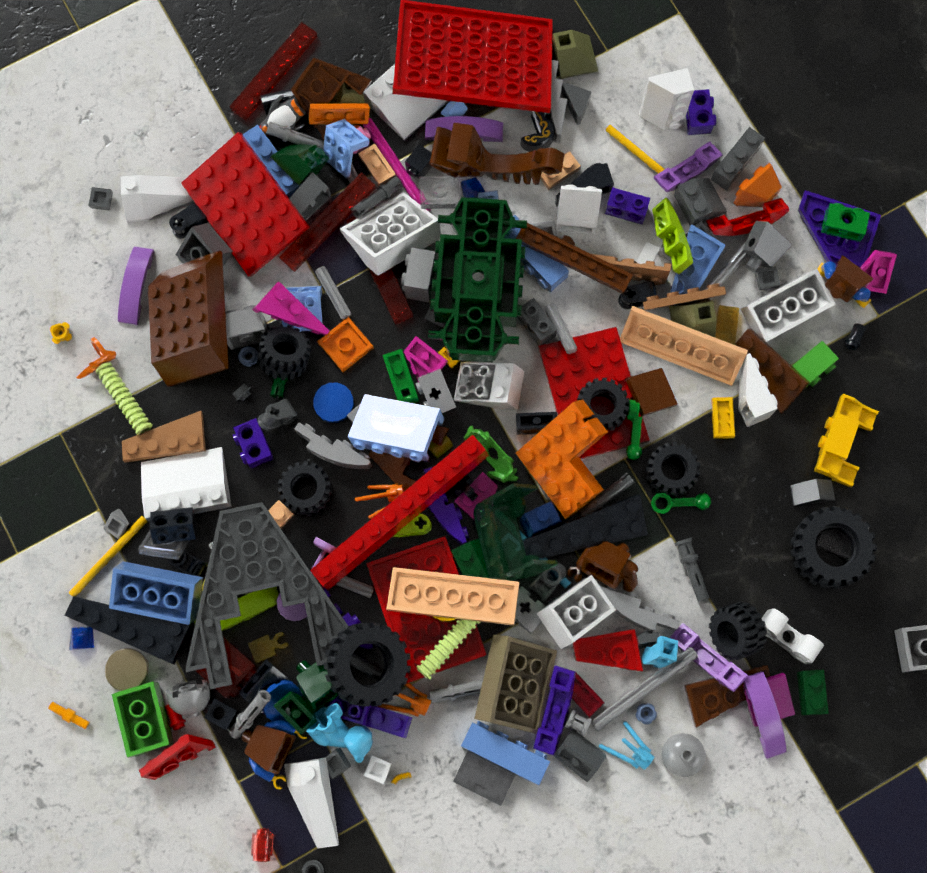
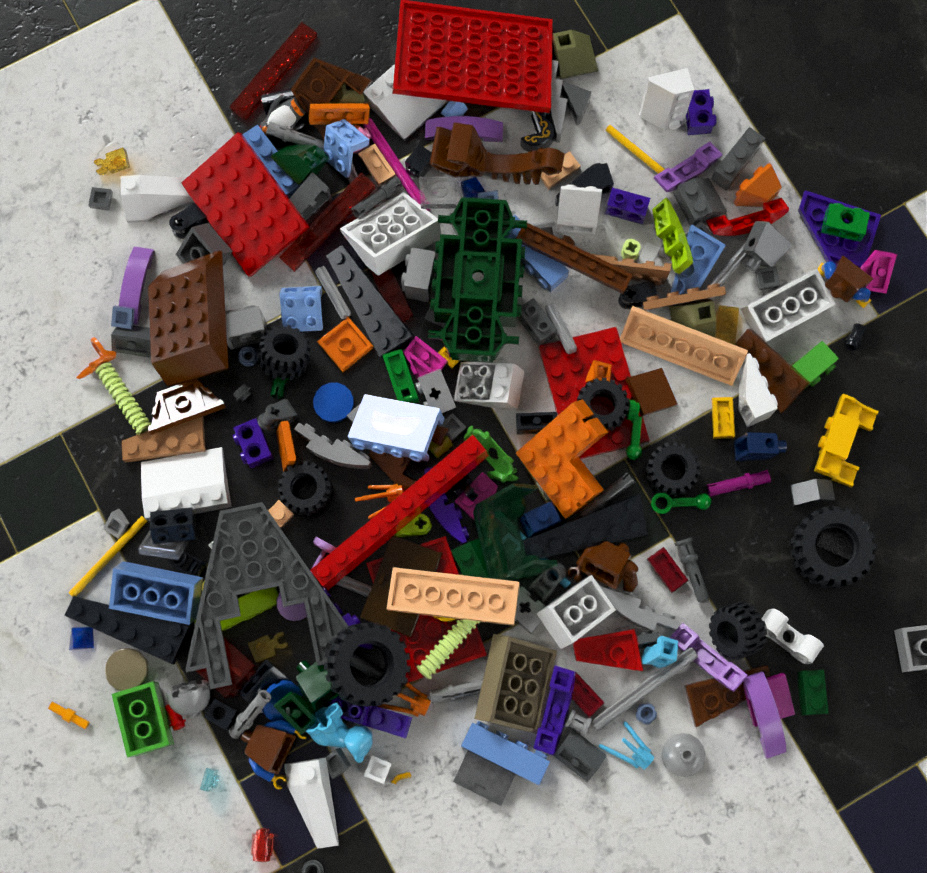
(56, 329): yellow plate -> none
(114, 162): none -> clear yellow plate
(122, 317): none -> sand blue plate
(131, 341): none -> dark grey panel
(169, 759): red wing -> none
(182, 404): none -> wing
(210, 779): none -> clear light blue plate
(285, 306): dark pink wing -> none
(285, 445): none -> orange tile
(375, 313): none -> black wing
(403, 555): none -> dark brown container
(455, 425): none -> dark grey plate
(599, 370): none -> orange slope
(634, 246): none -> yellowish green bush
(667, 570): none -> dark red plate
(746, 481): none -> magenta pin
(758, 446): none -> dark blue torso

